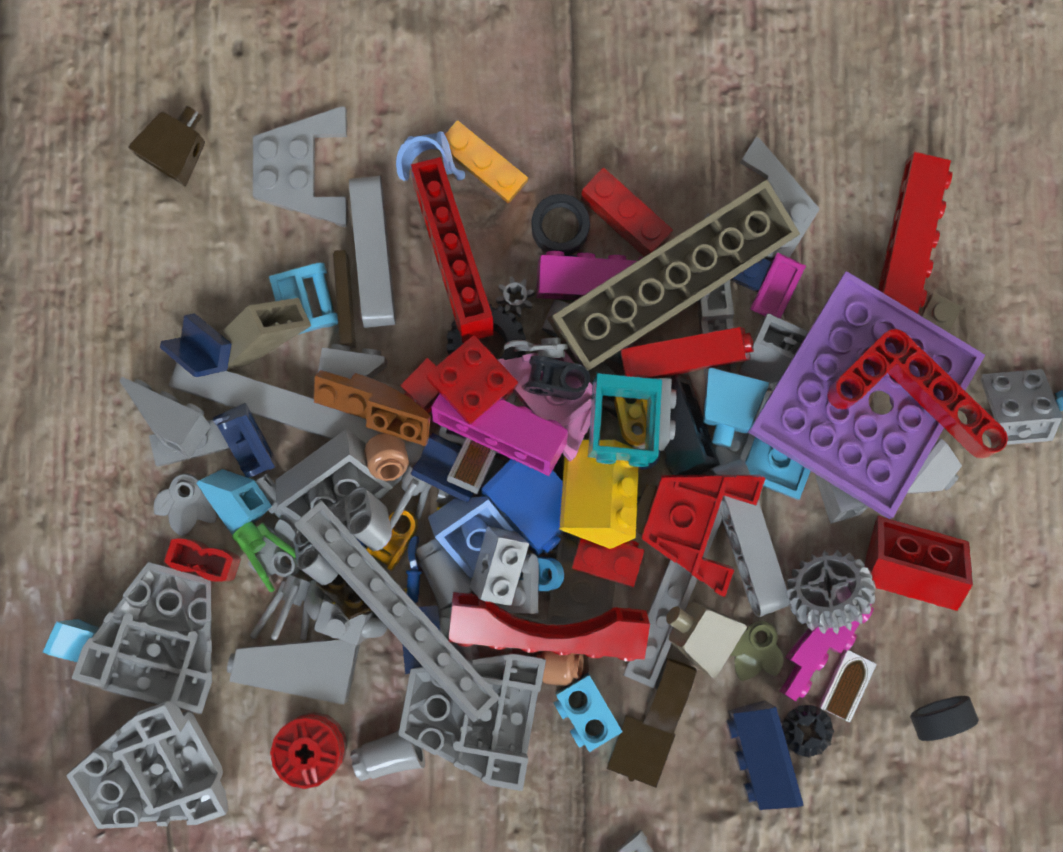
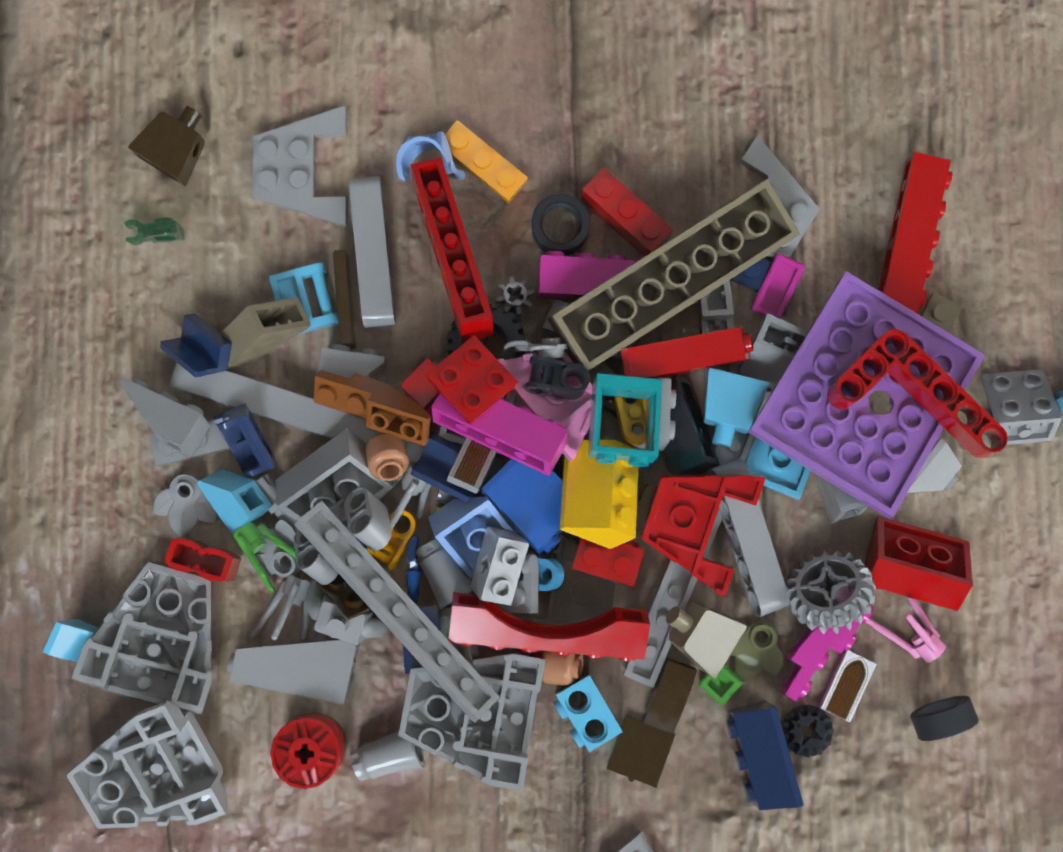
(160, 231): none -> clear green plate
(723, 686): none -> bright green tile
(925, 641): none -> bright pink plant

